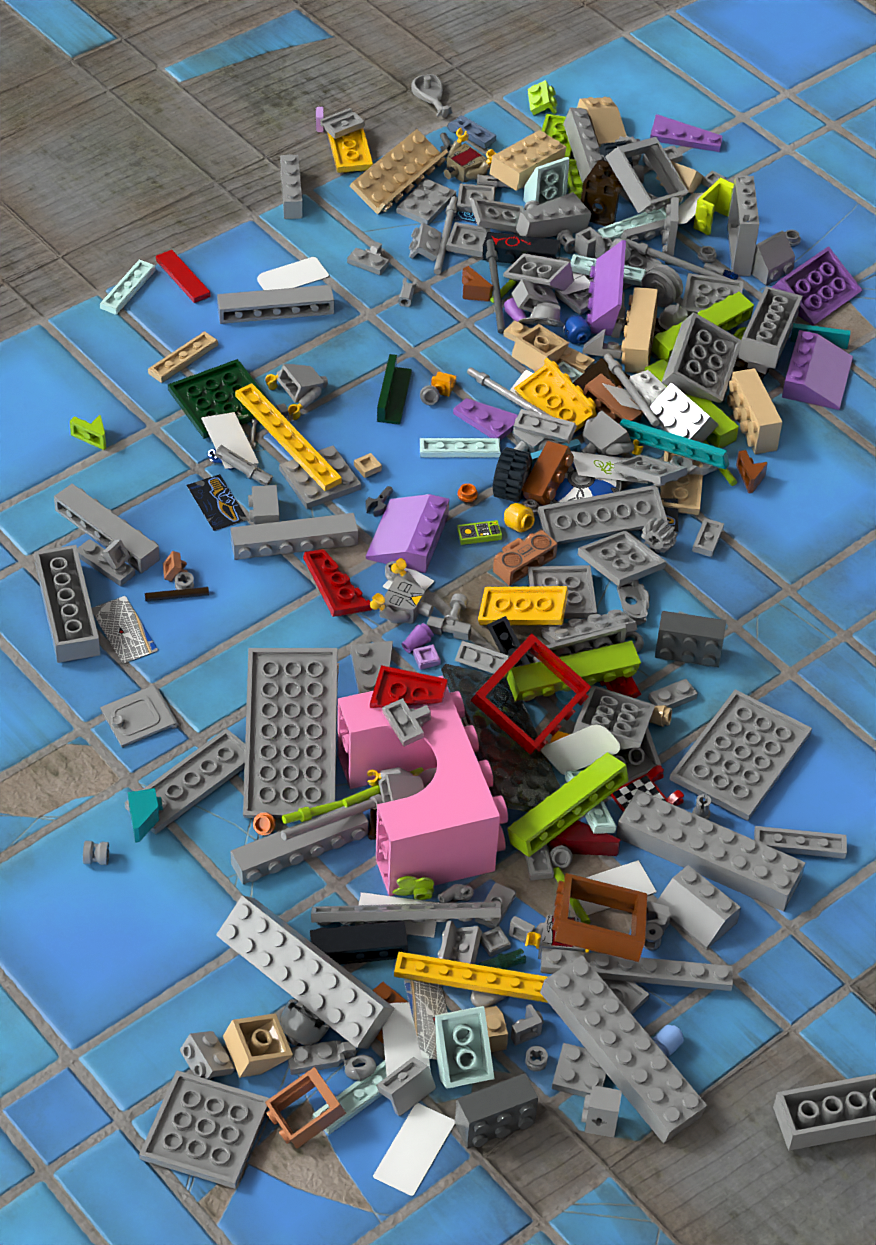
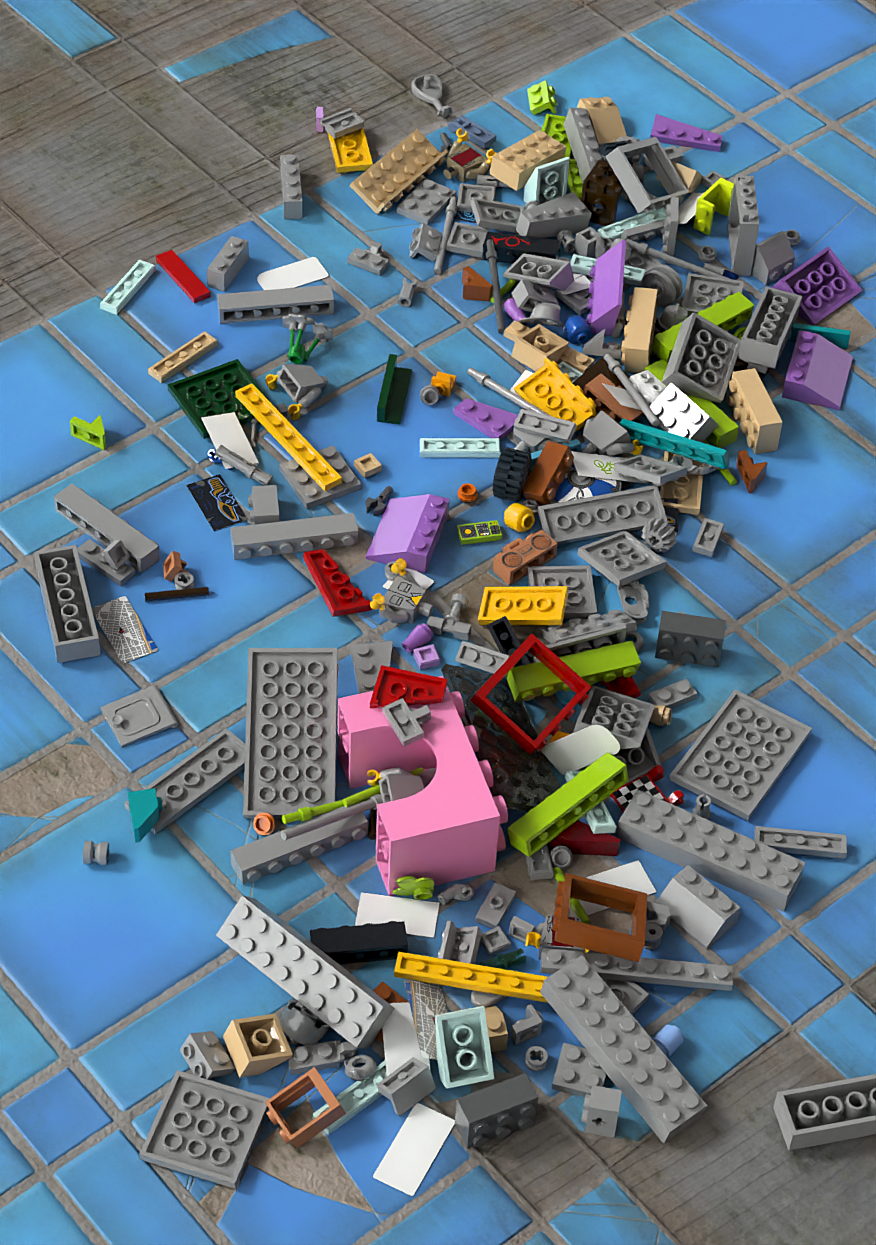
(227, 263): none -> light grey brick
(294, 322): none -> plant
(397, 912): light grey plate -> none

